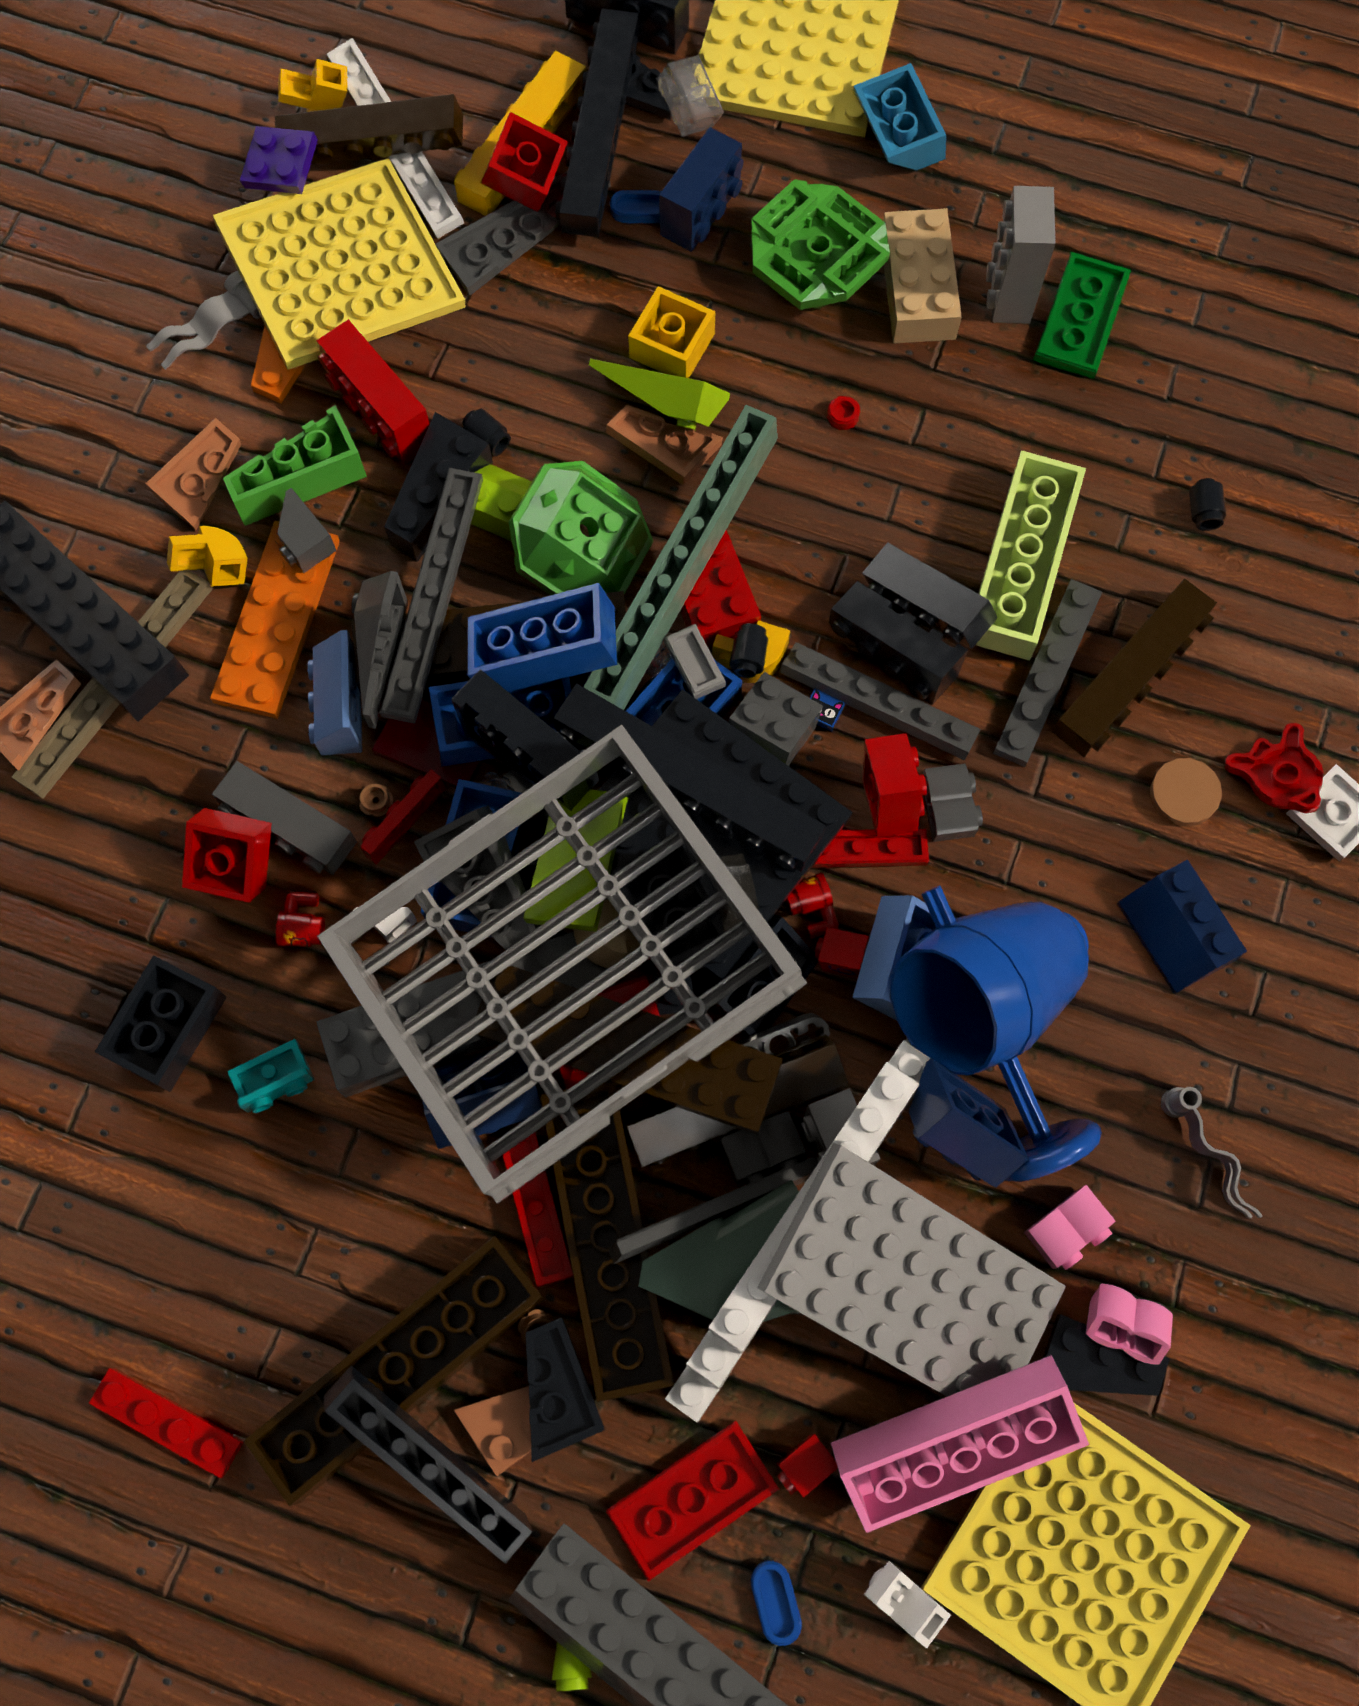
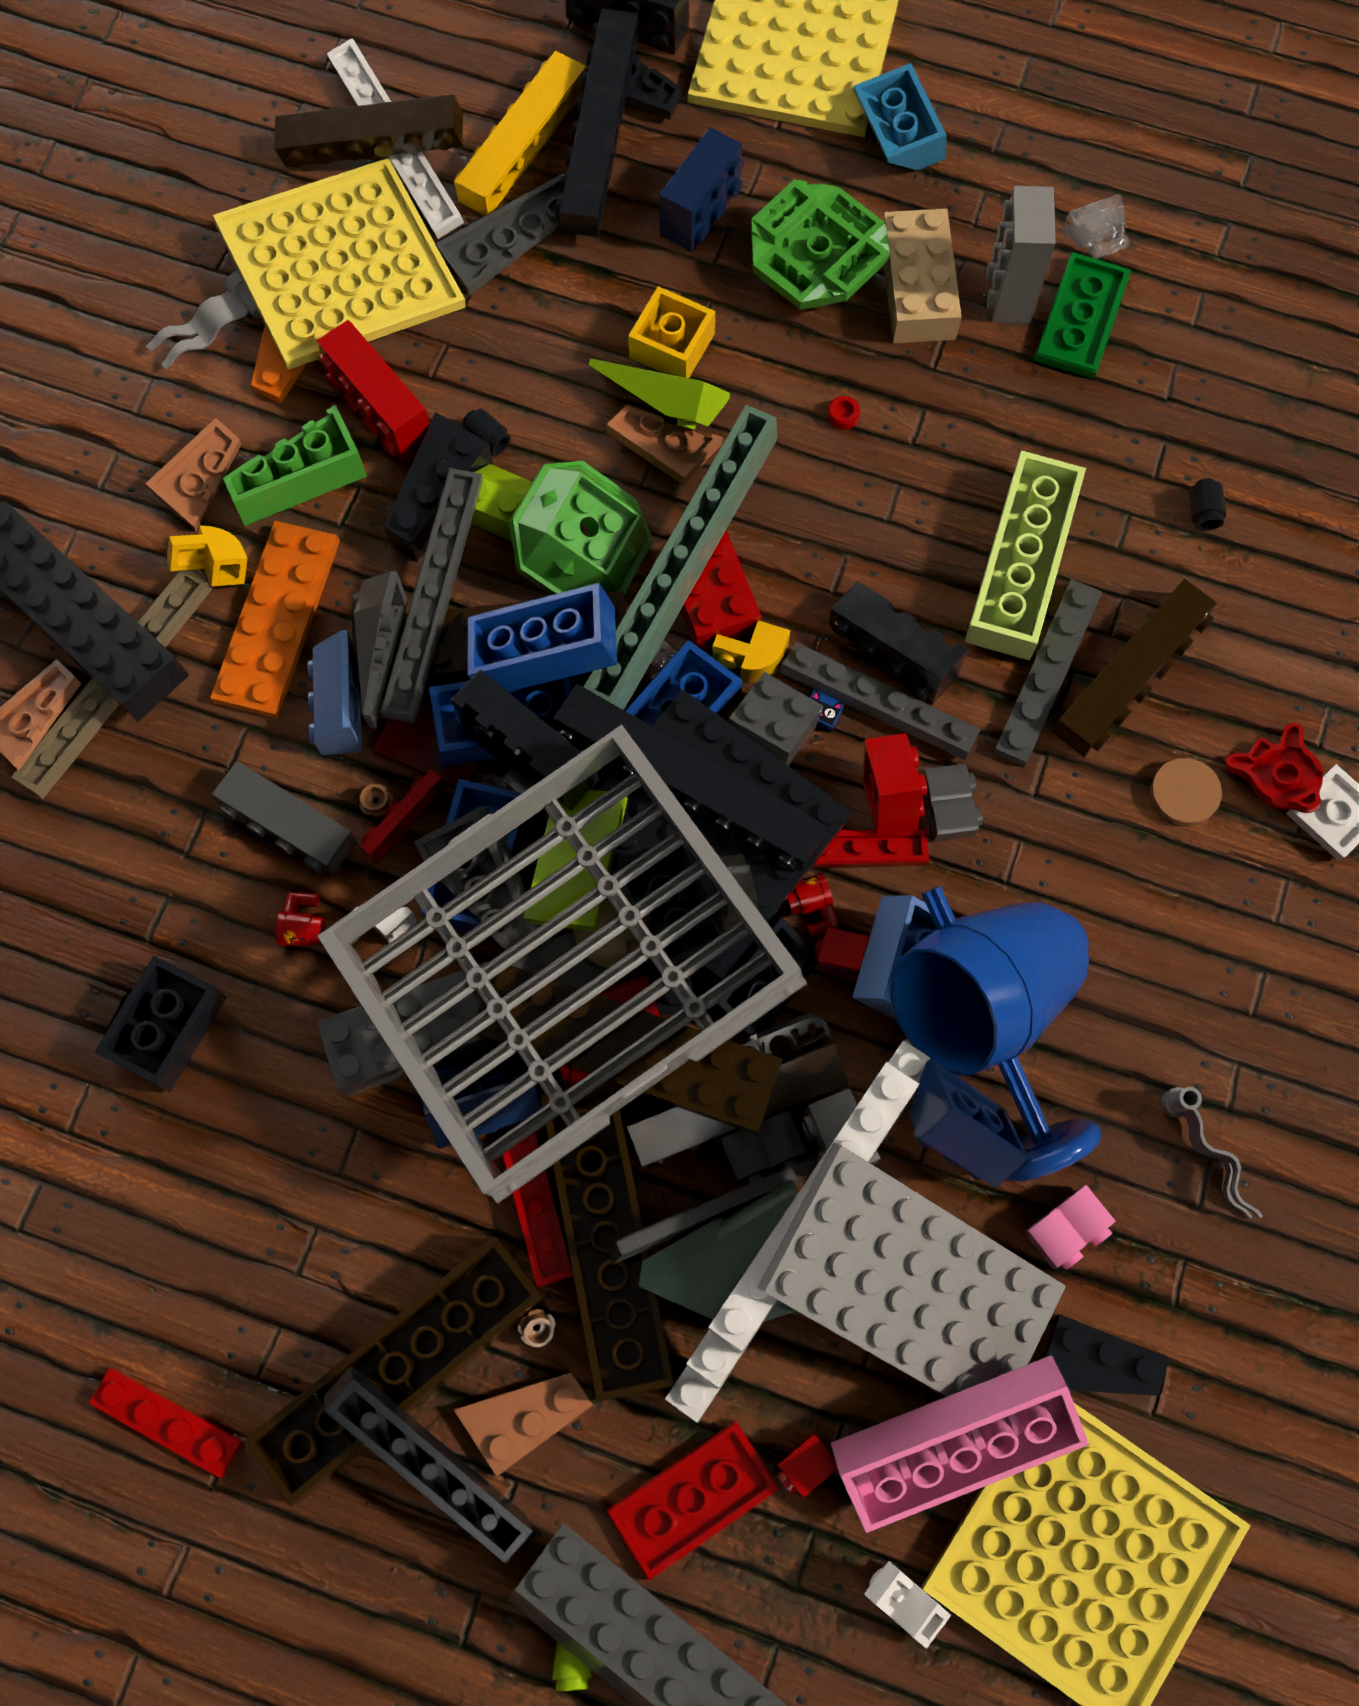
(226, 855): red brick -> none
(271, 1076): teal bracket -> none
(278, 160): dark purple plate -> none
(302, 534): dark grey slope -> none
(315, 92): yellow brick -> none
(524, 162): red brick -> none
(559, 1394): black wing -> none
(636, 206): blue tile -> none
(690, 95): clear brick -> none
(694, 661): light grey tile -> none
(749, 650): black brick -> none
(776, 1603): blue tile -> none
(930, 596): black brick -> none
(1097, 223): none -> clear piece
(1129, 1324): bright pink brick -> none
(1181, 927): dark blue slope -> none

